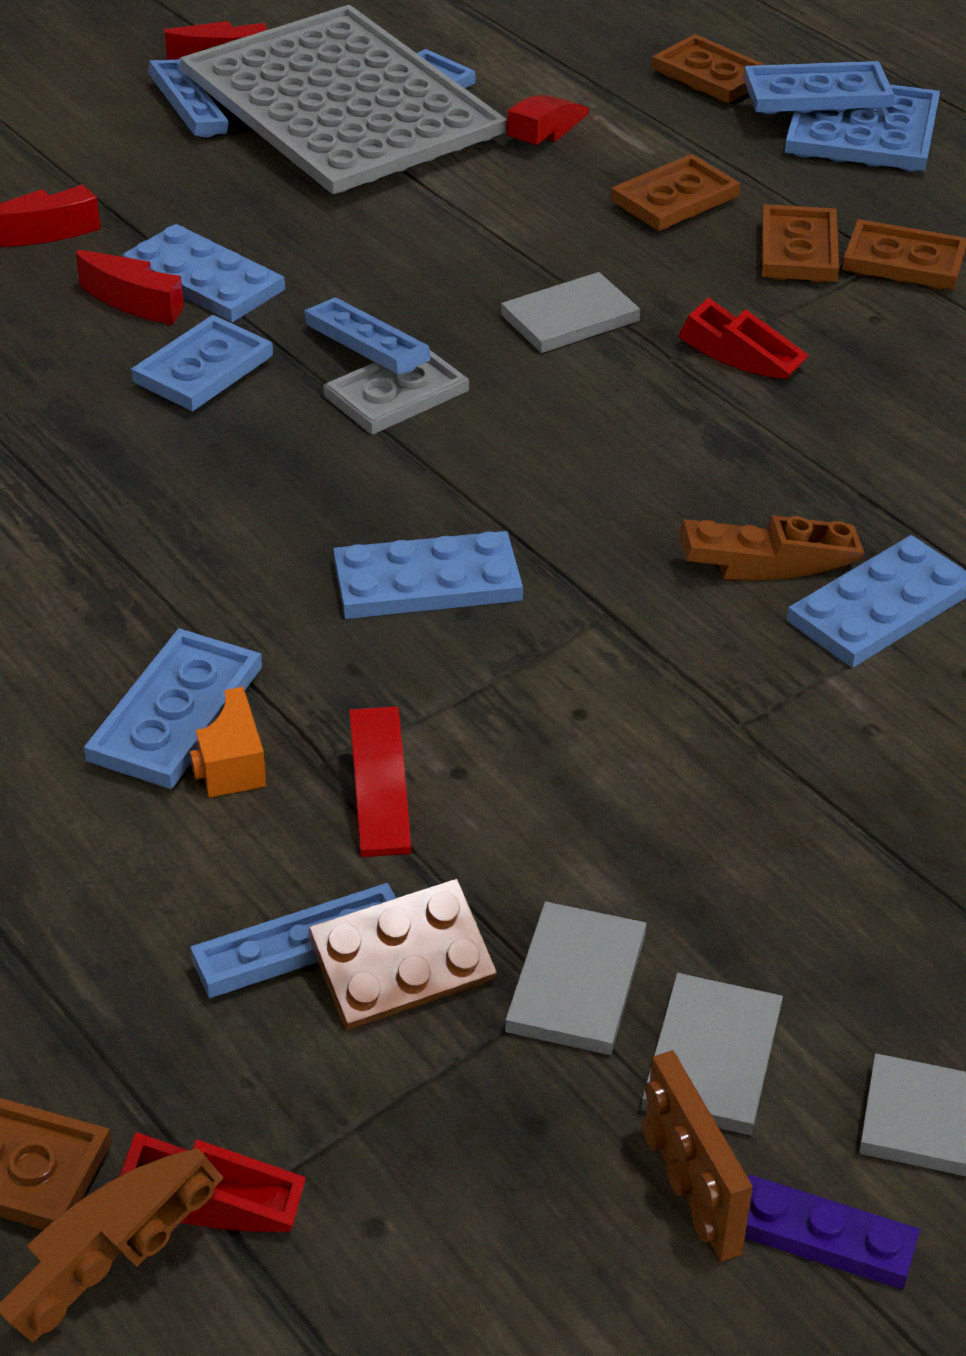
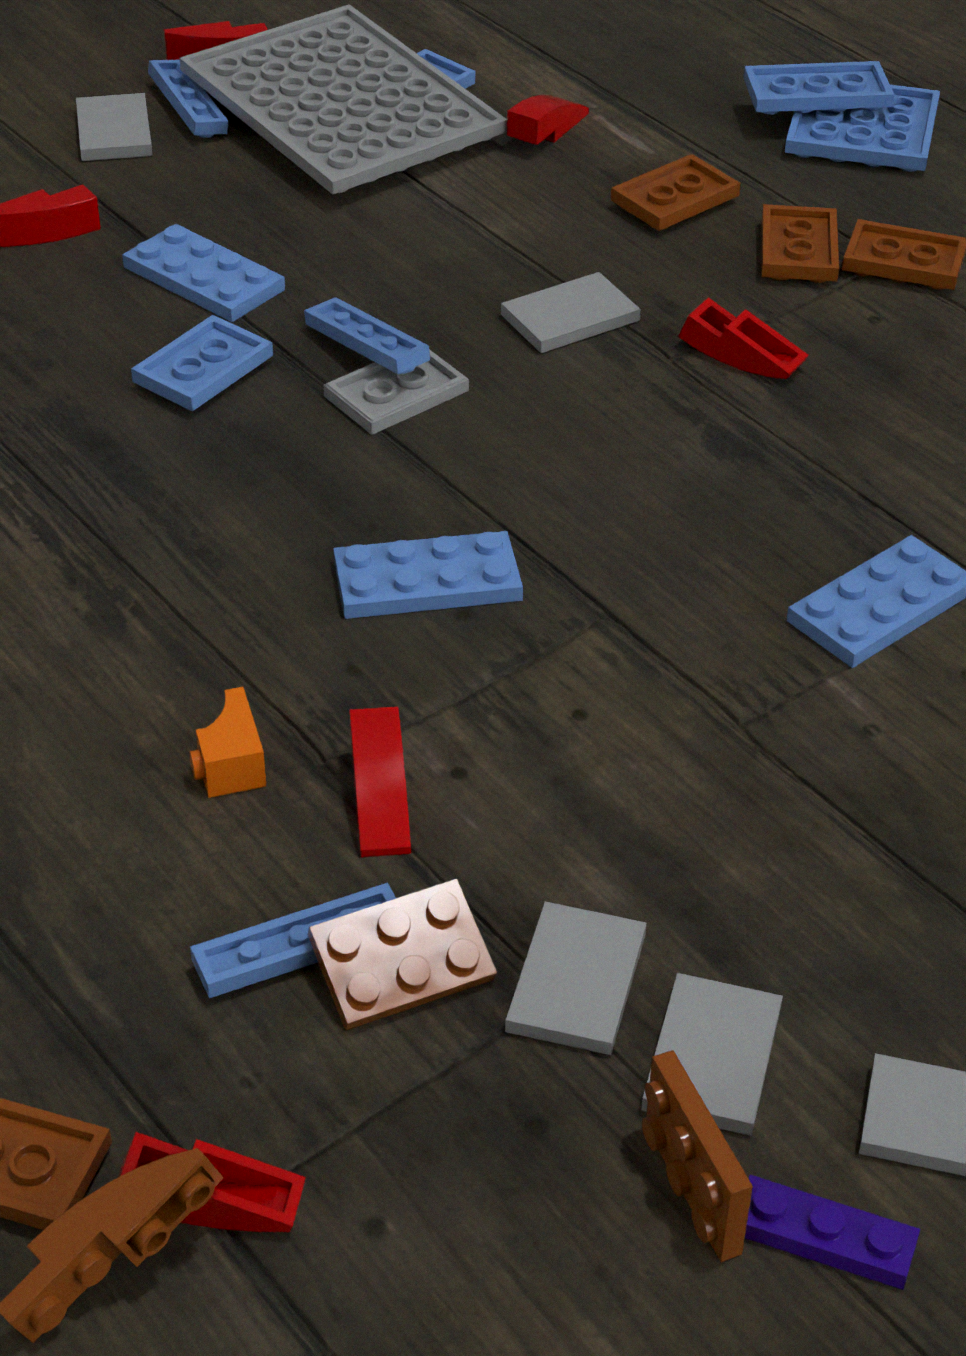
(113, 127): none -> light grey tile
(131, 286): red slope -> none
(172, 698): medium blue plate -> none
(705, 67): dark orange plate -> none
(782, 551): dark orange slope -> none

